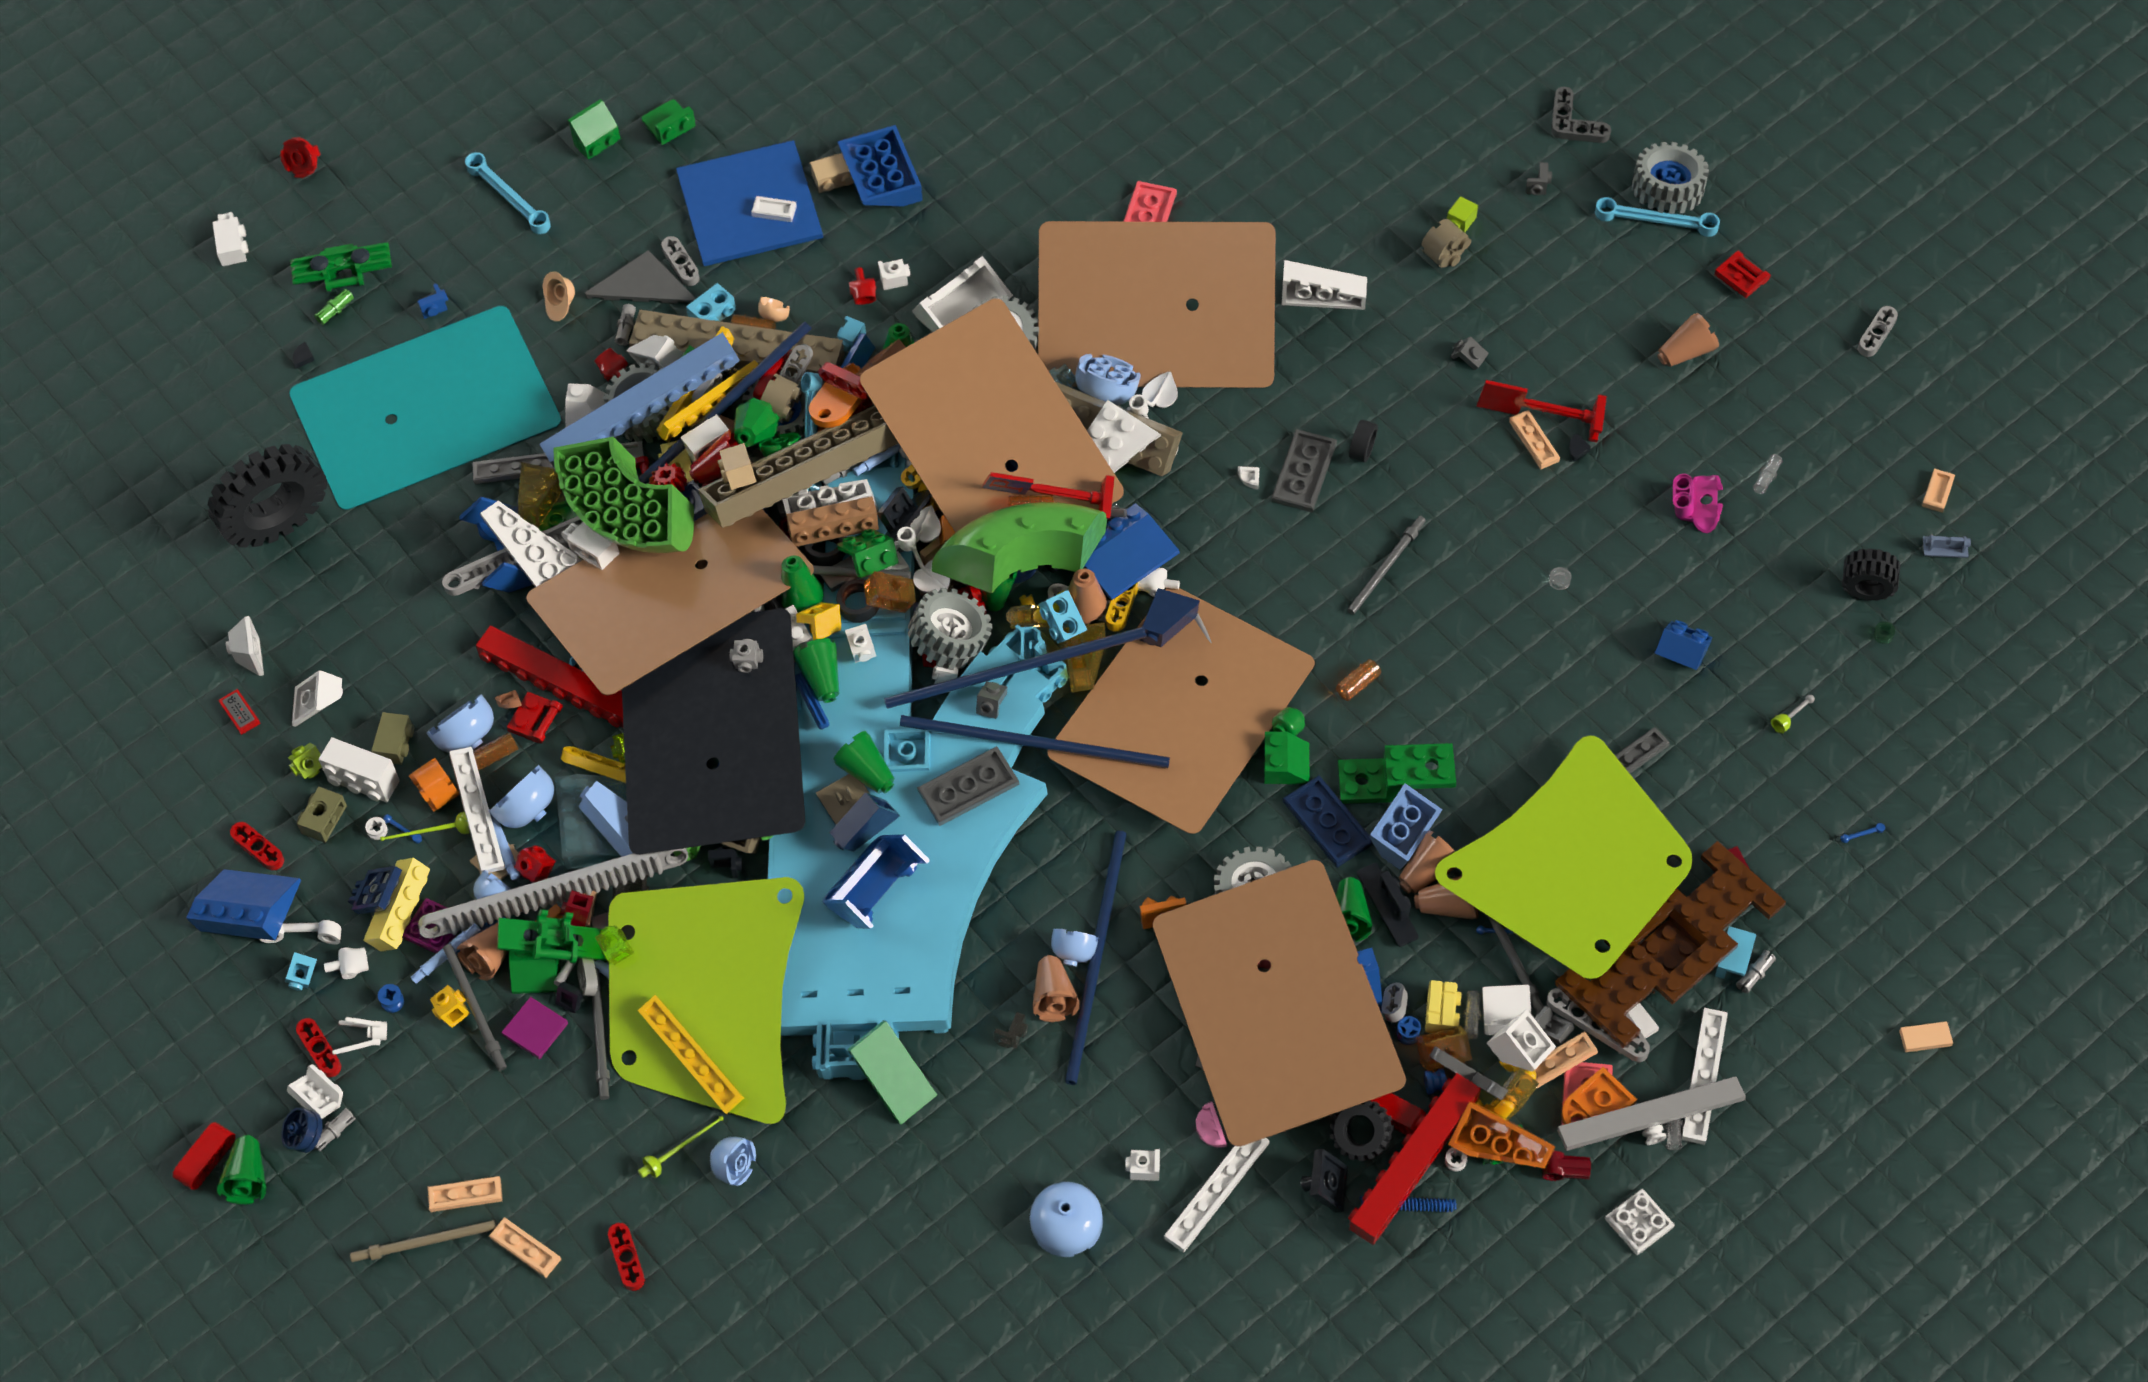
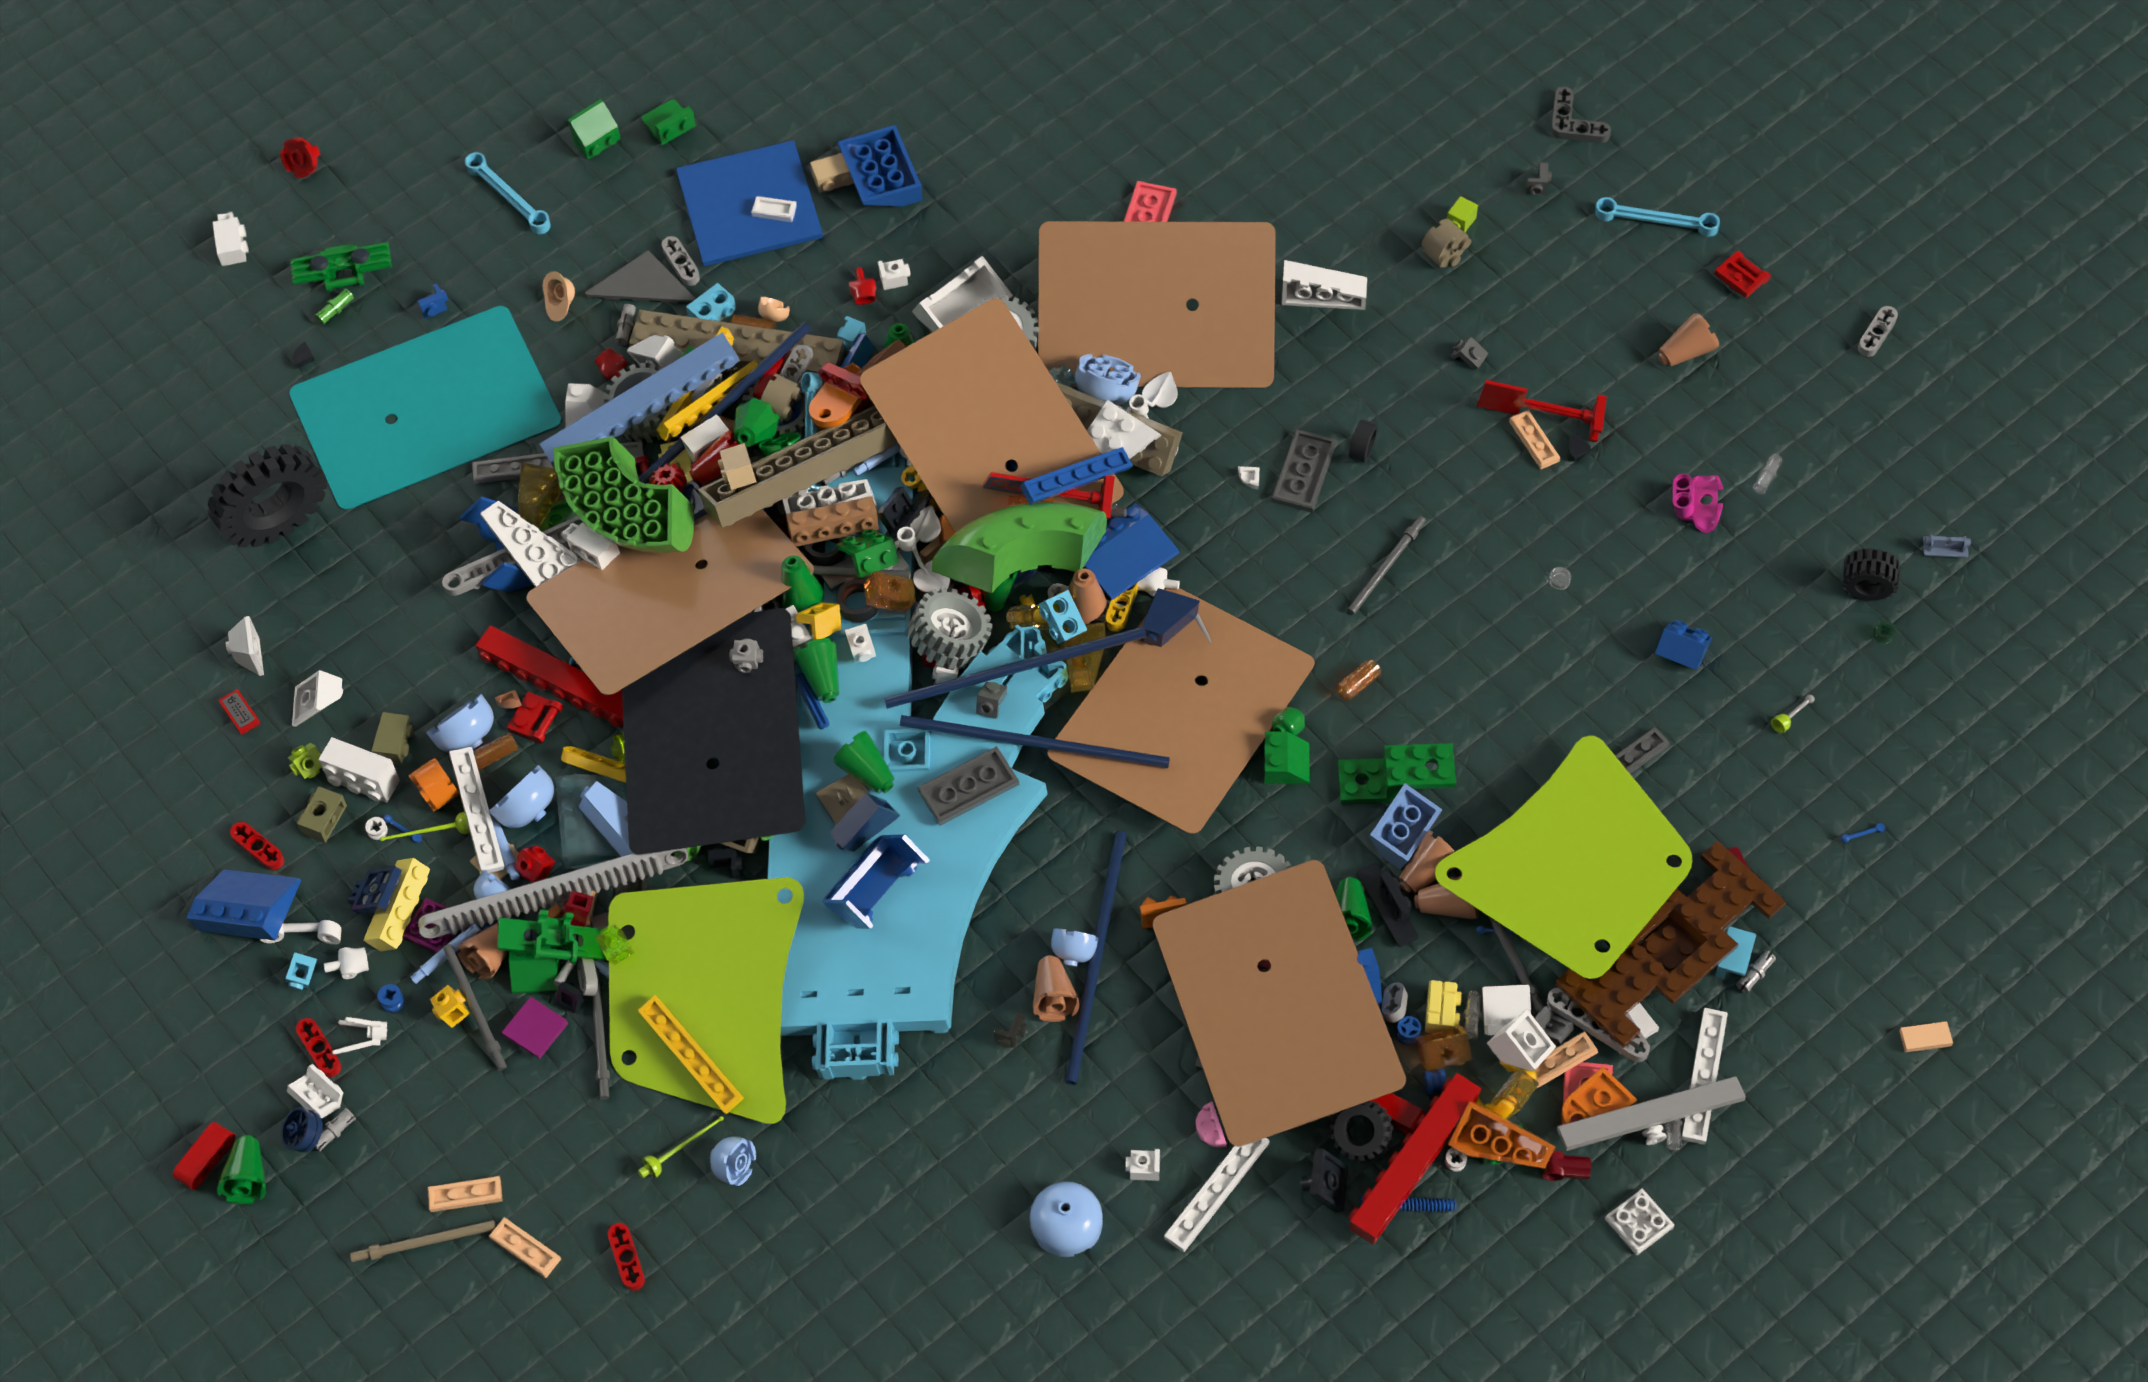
(892, 1072): tile -> none
(1075, 475): none -> blue plate
(1328, 821): dark blue tile -> none
(1469, 1073): dark grey beam -> none
(1670, 177): light grey wheel -> none
(1938, 490): light nougat tile -> none

